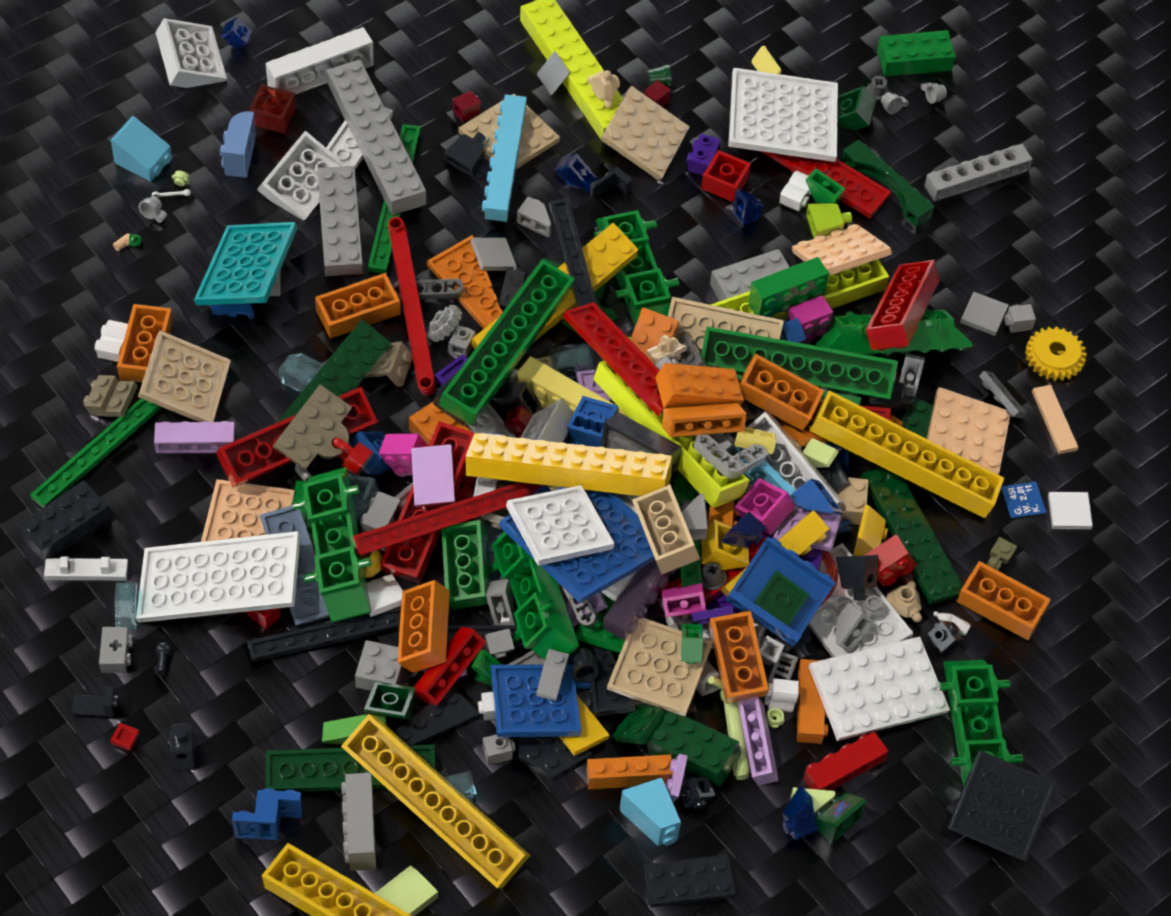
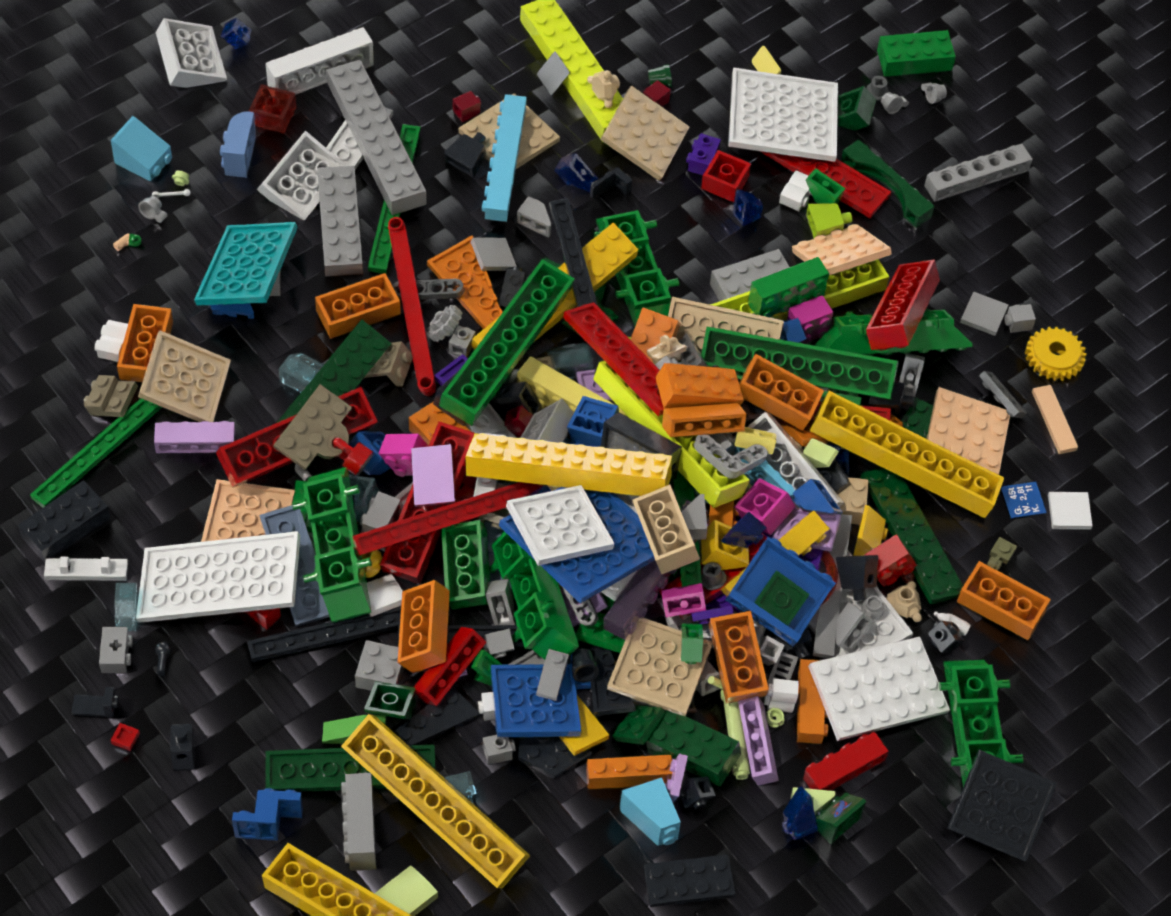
(829, 611): none -> light grey tile

